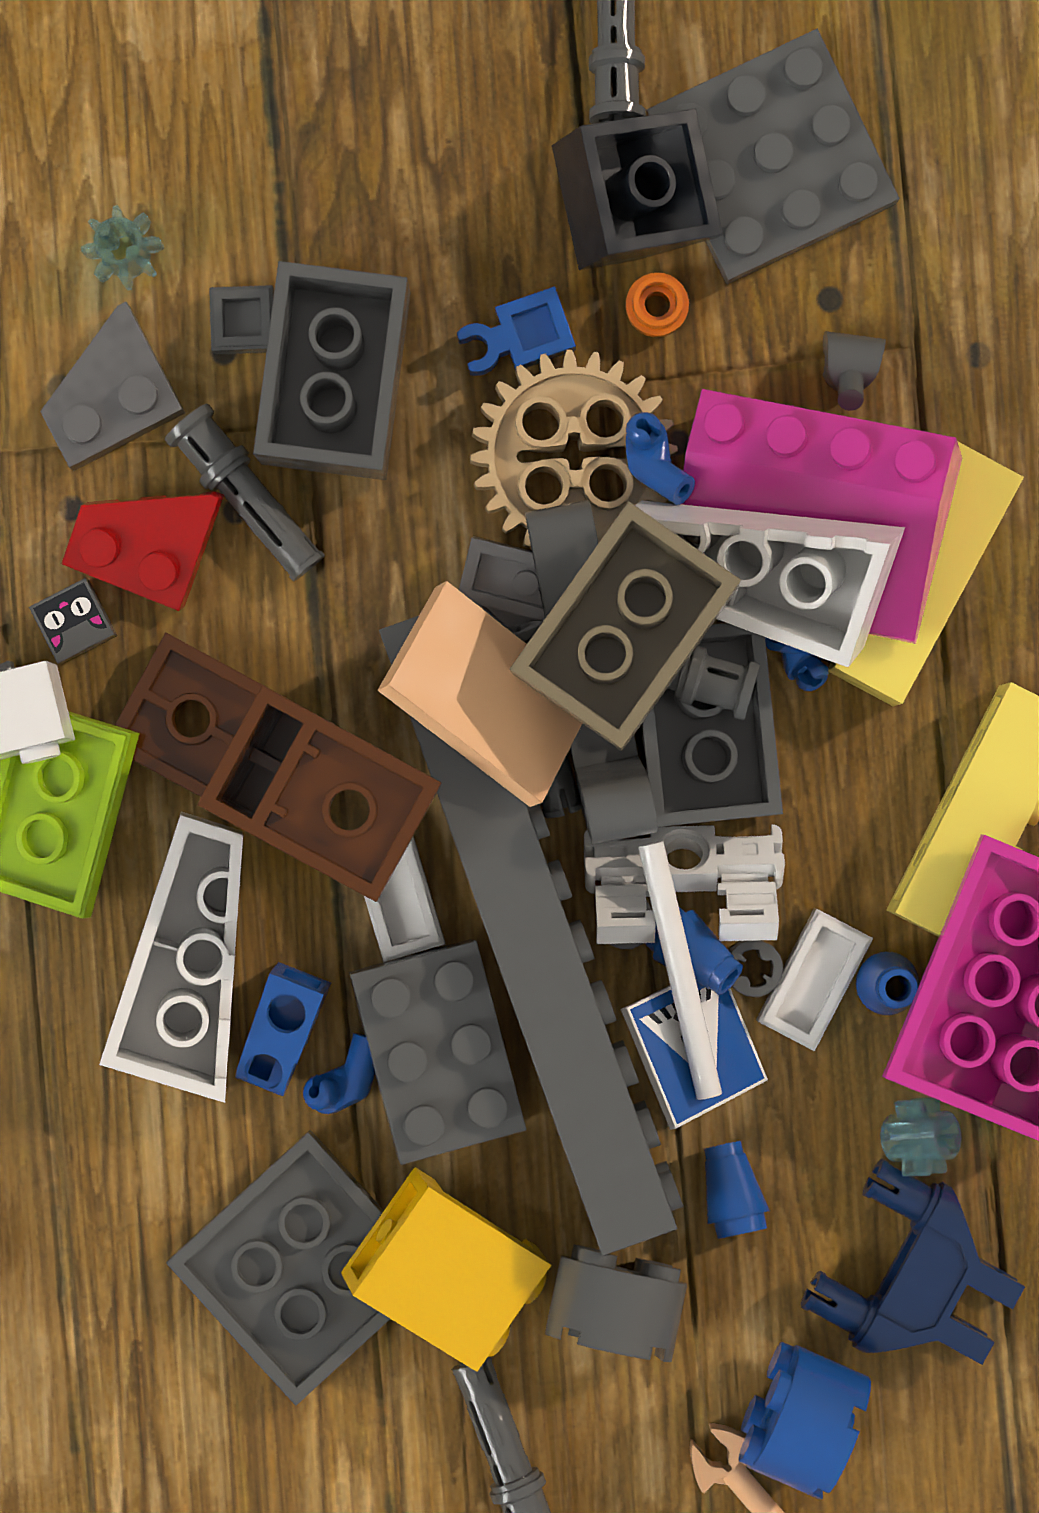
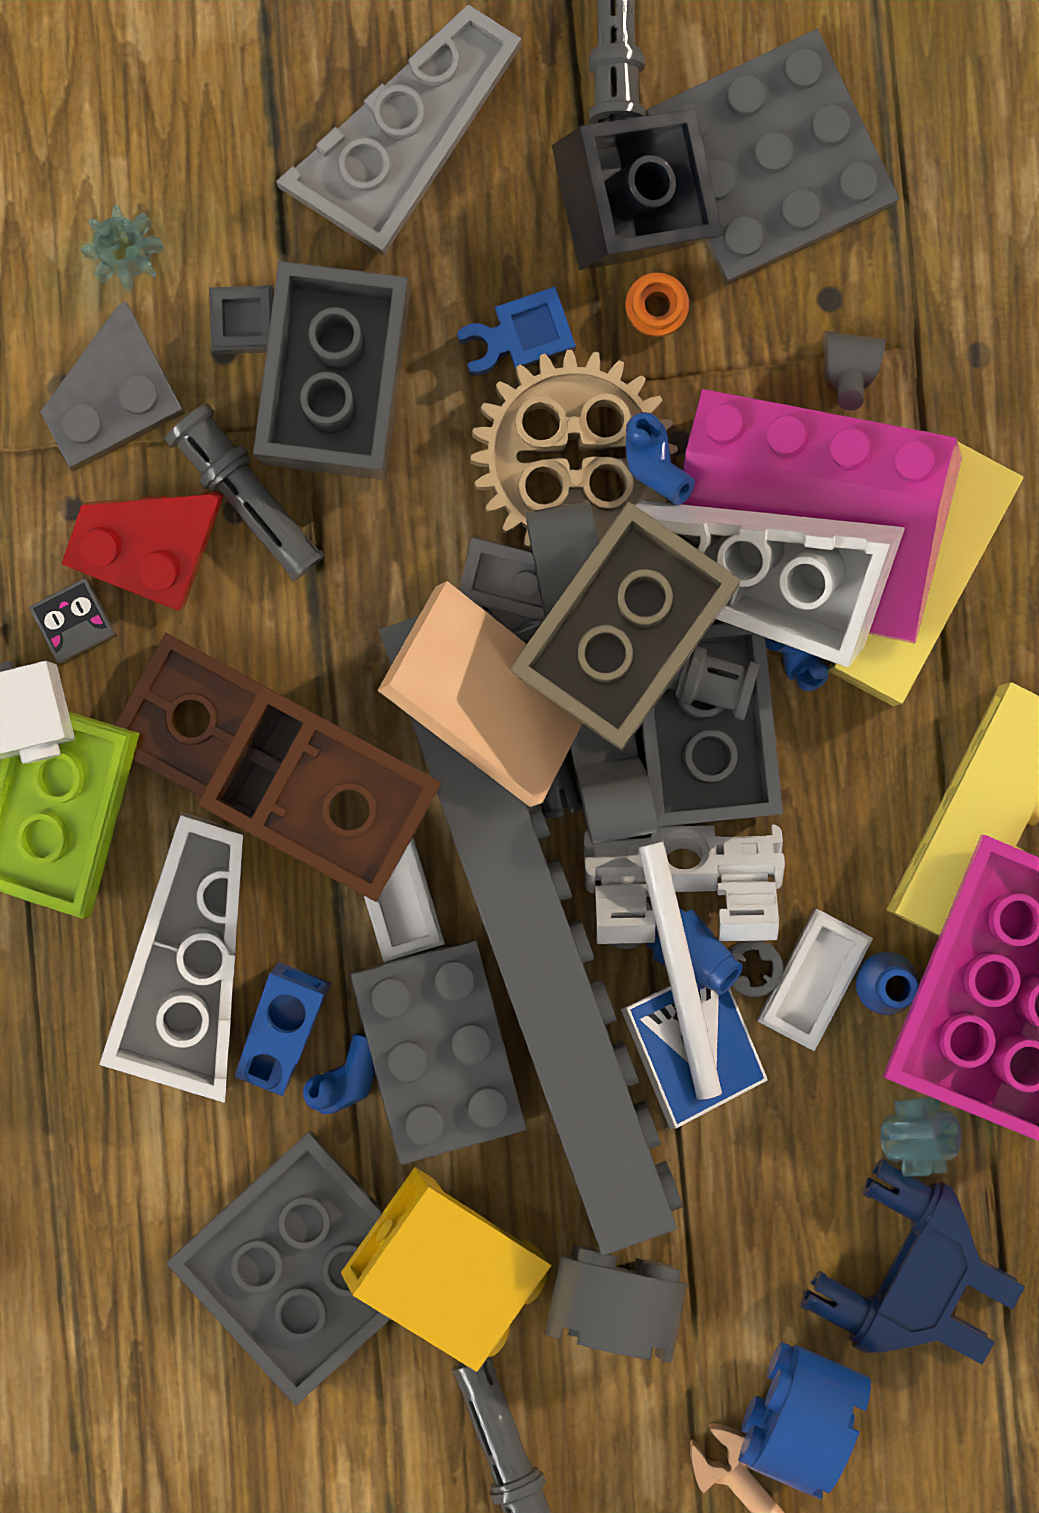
(394, 146): none -> light grey wing
(732, 1192): blue cone -> none

